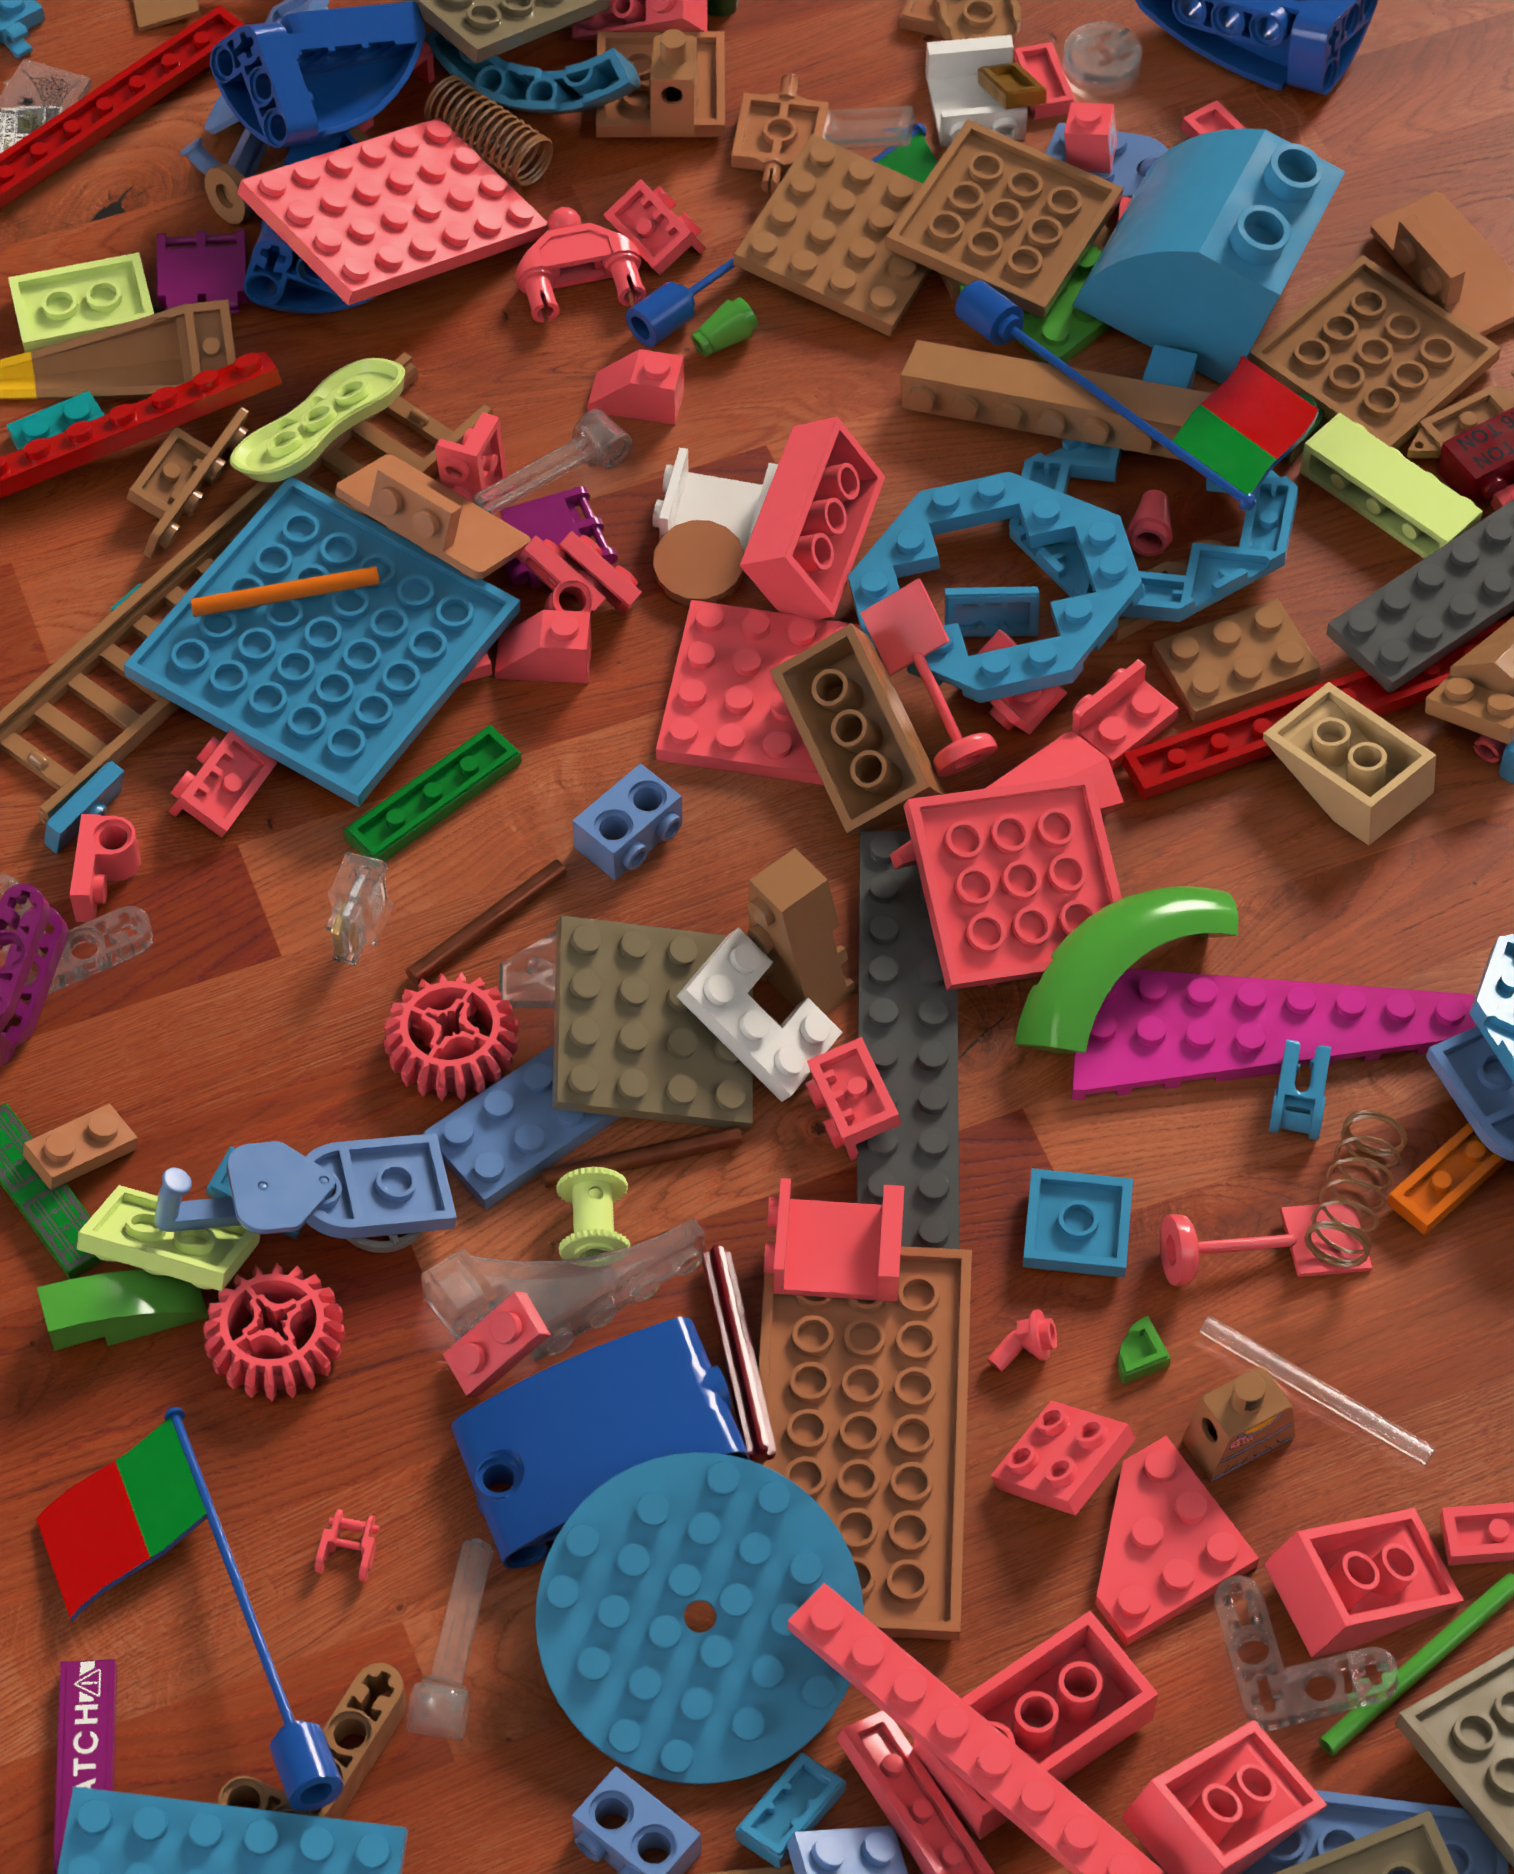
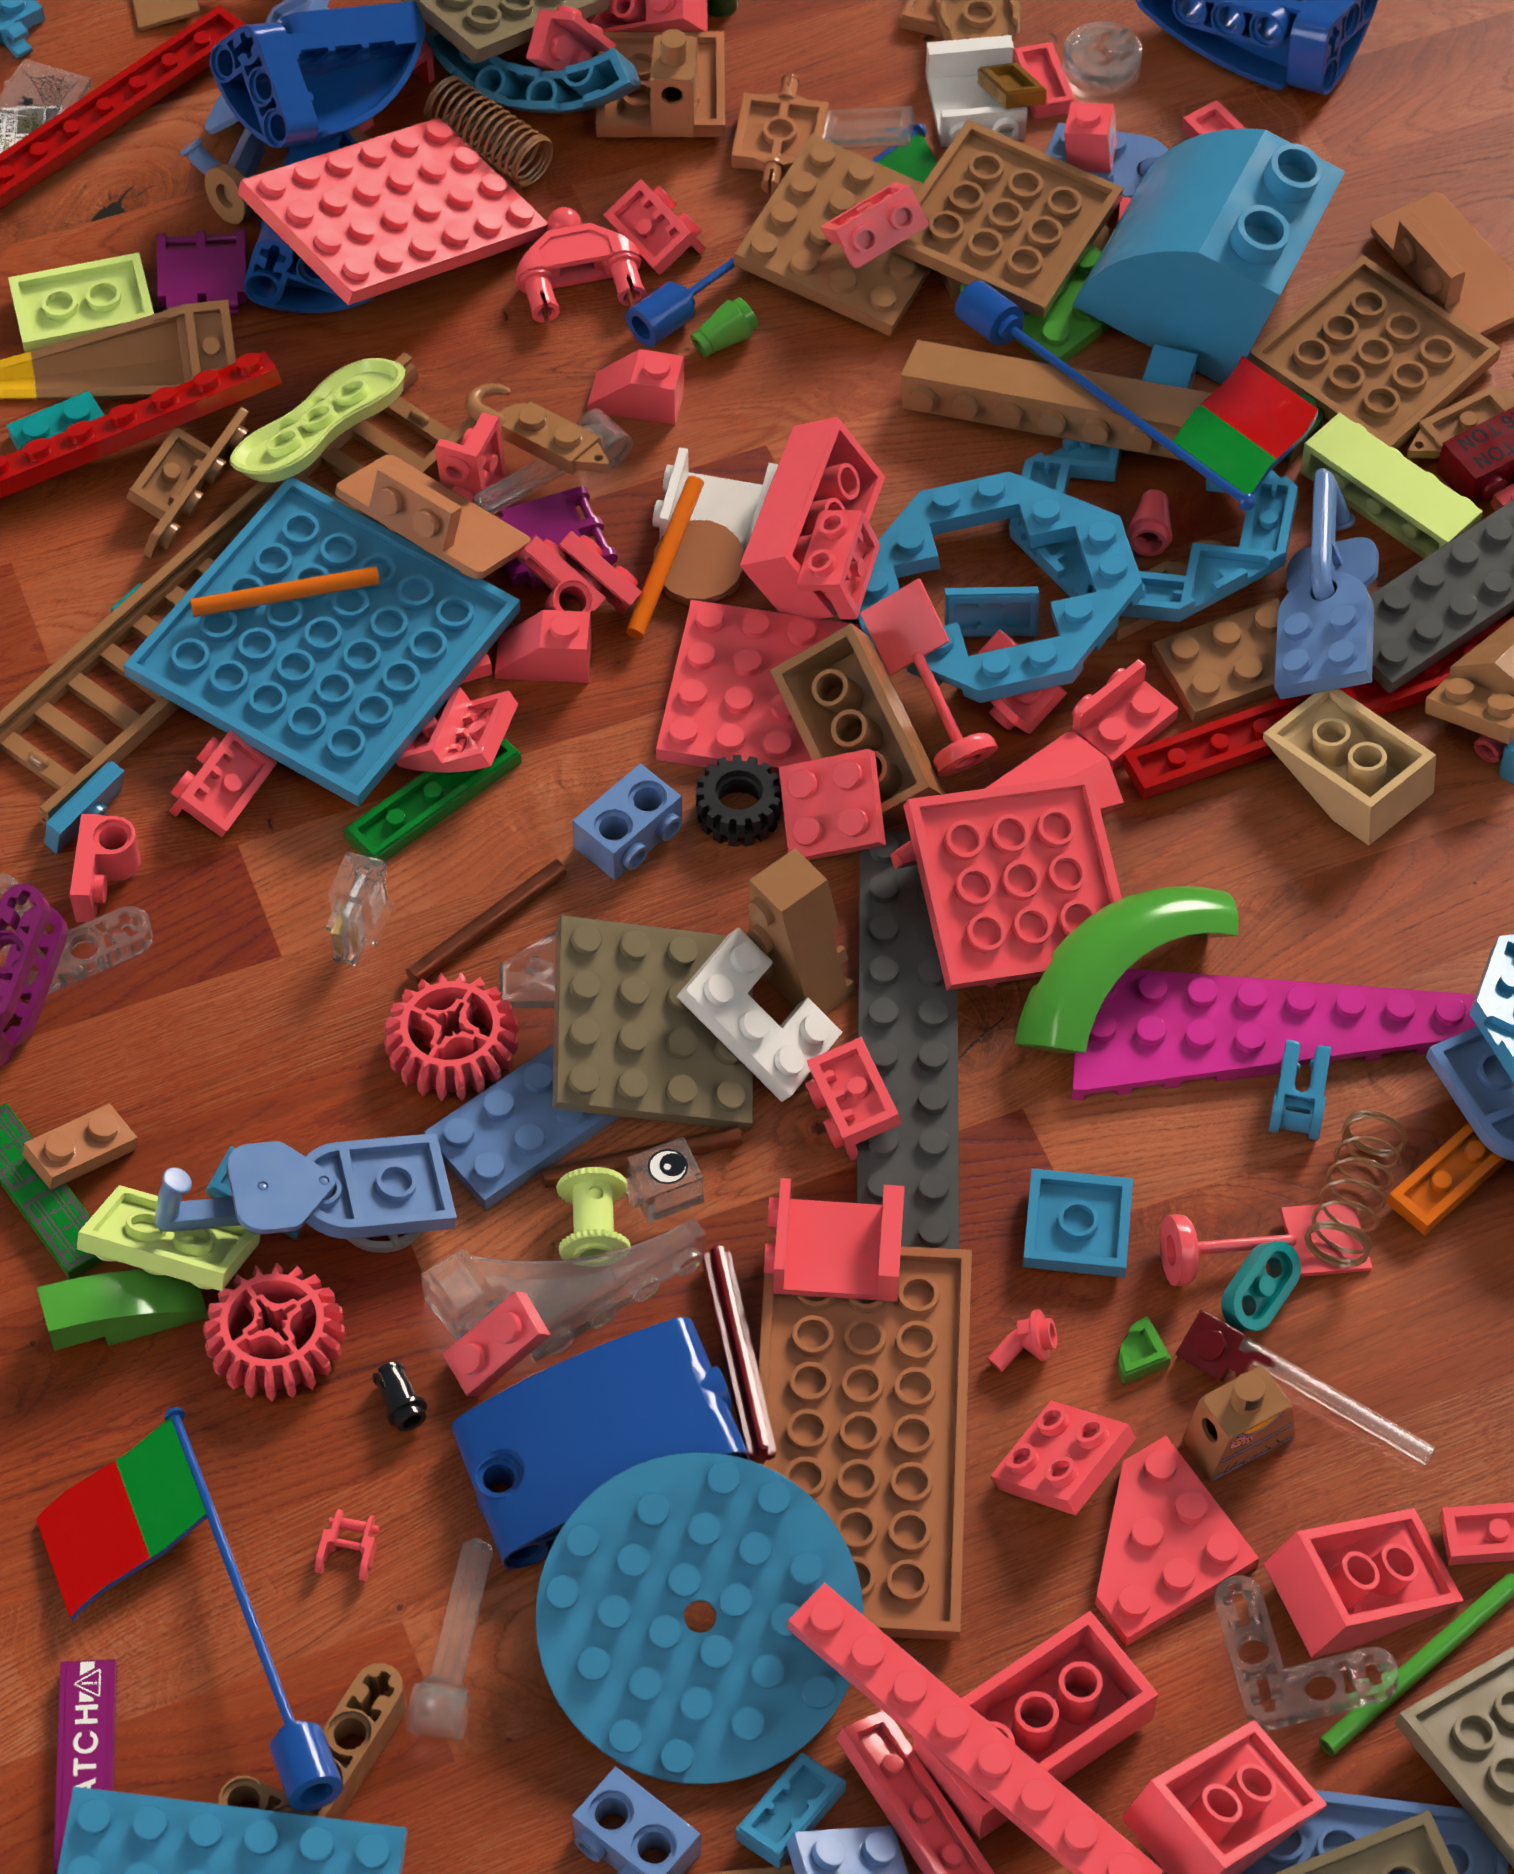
(404, 1406): none -> black pin
(461, 734): none -> coral slope
(542, 432): none -> medium nougat plate
(564, 39): none -> coral bracket
(664, 1180): none -> clear brick
(665, 557): none -> orange bar
(735, 823): none -> black tyre
(832, 805): none -> coral plate
(840, 560): none -> coral bracket
(876, 224): none -> coral bracket
(1218, 1348): none -> dark red plate
(1258, 1290): none -> teal plate
(1328, 611): none -> medium blue plate

